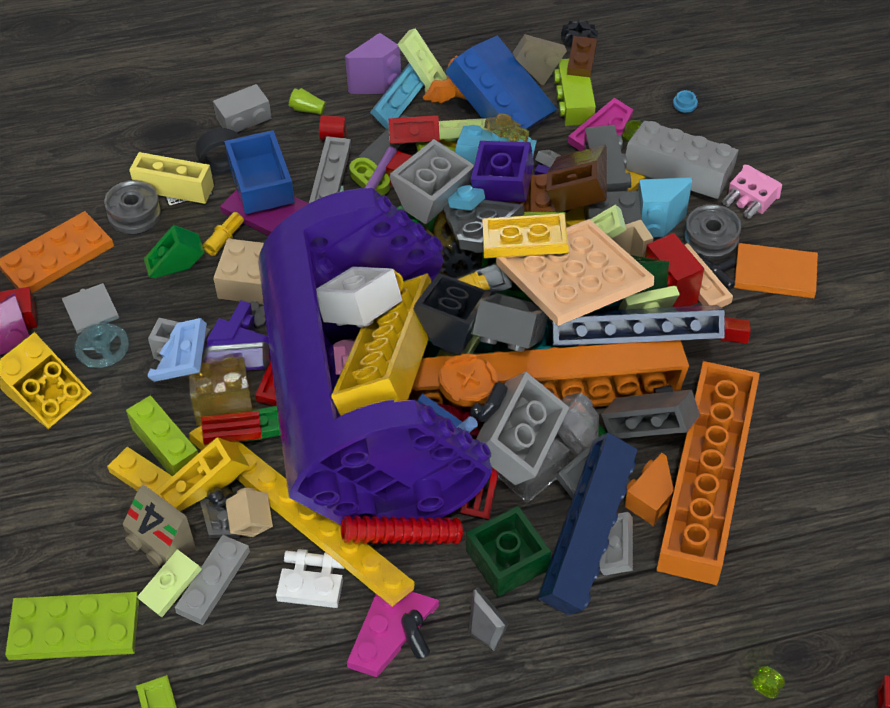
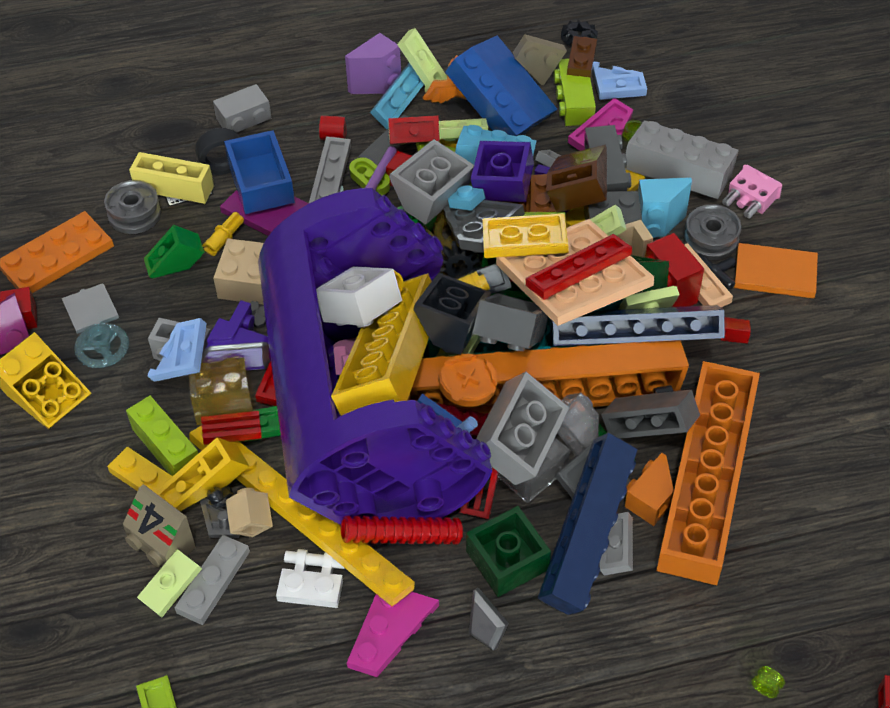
(72, 626): lime plate -> none
(306, 102): lime cone -> none
(413, 635): black arm -> none
(493, 402): black arm -> none
(504, 126): clear yellow plate -> none
(578, 266): none -> red tile
(618, 82): none -> light blue wing
(685, 101): dark azure plate -> none

